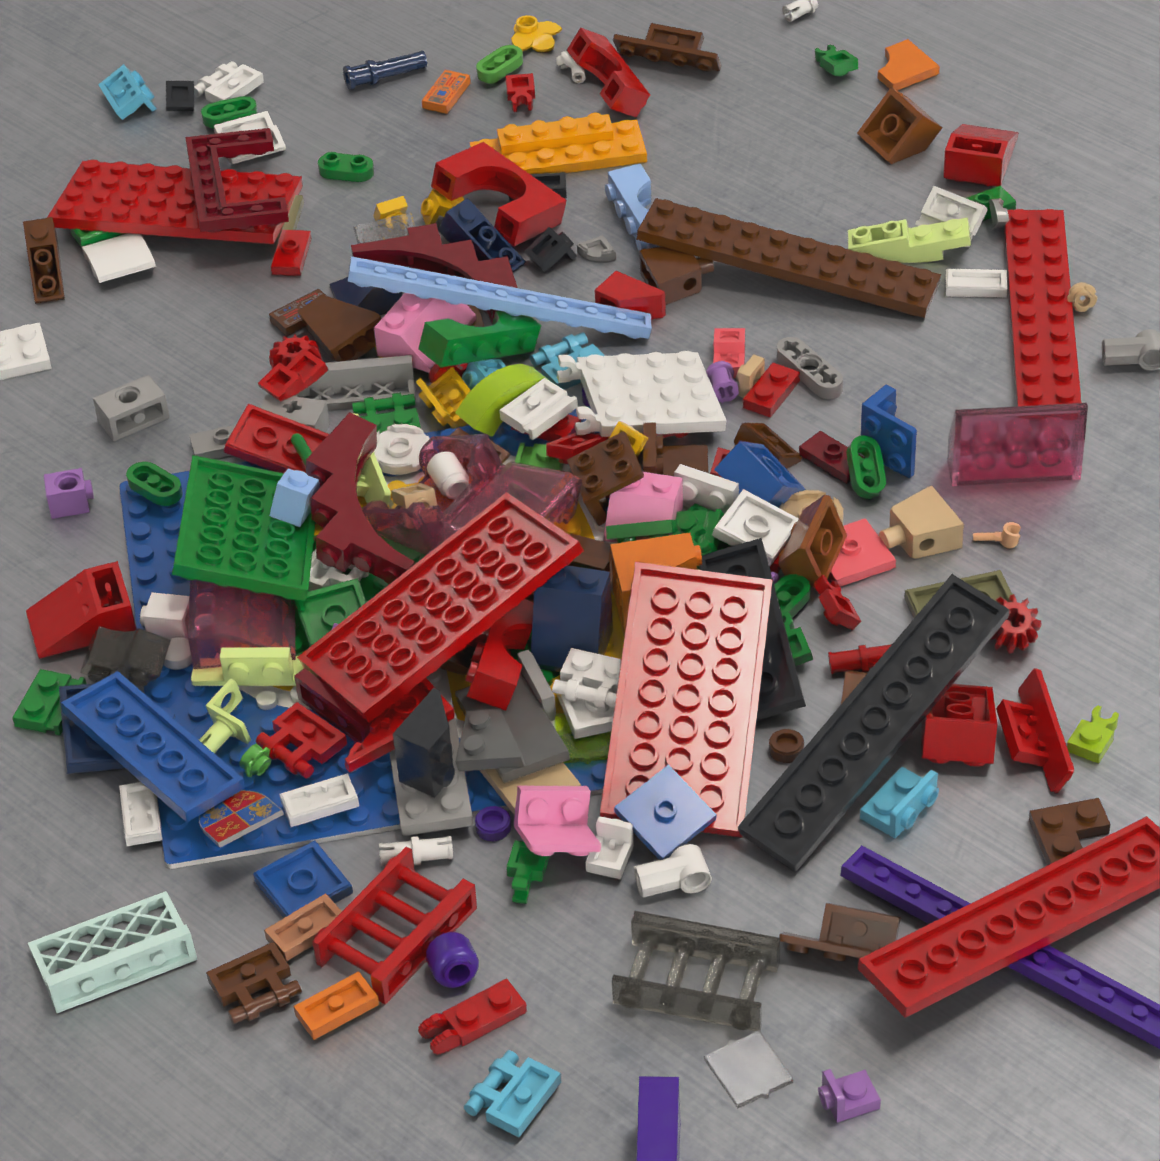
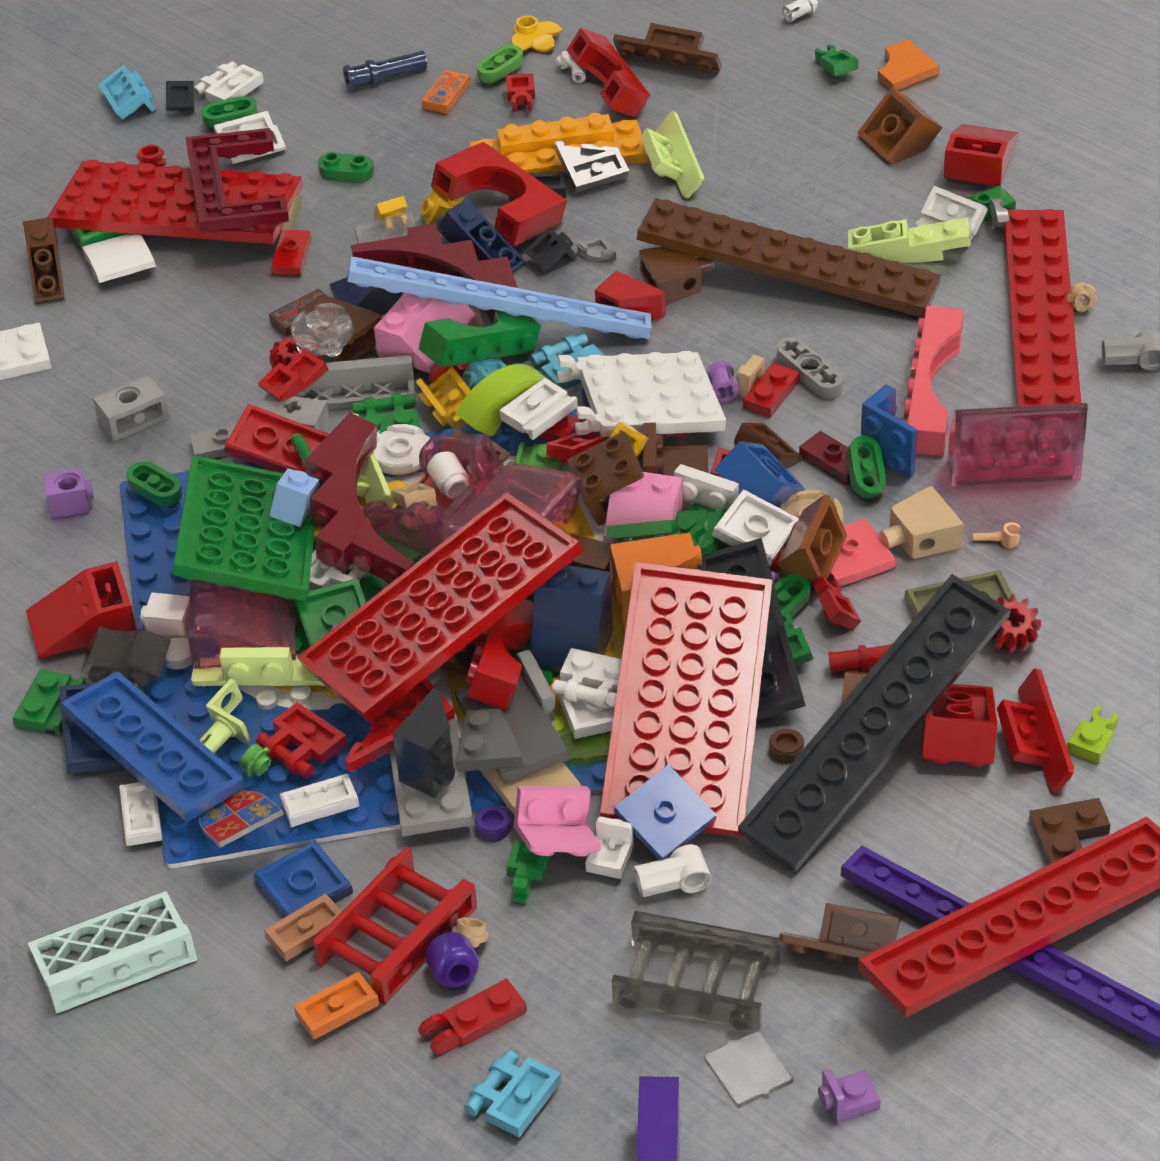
(151, 154): none -> red plate
(250, 974): reddish brown plate -> none
(308, 330): none -> clear plate
(330, 706): dark red plate -> none
(421, 849): white pin -> none
(473, 930): none -> tan plate
(591, 165): none -> wing
(630, 193): light blue arch -> none
(673, 155): none -> yellowish green bracket
(730, 347): coral slope -> none
(900, 801): medium azure bracket -> none
(939, 342): none -> coral arch
(976, 283): white tile -> none

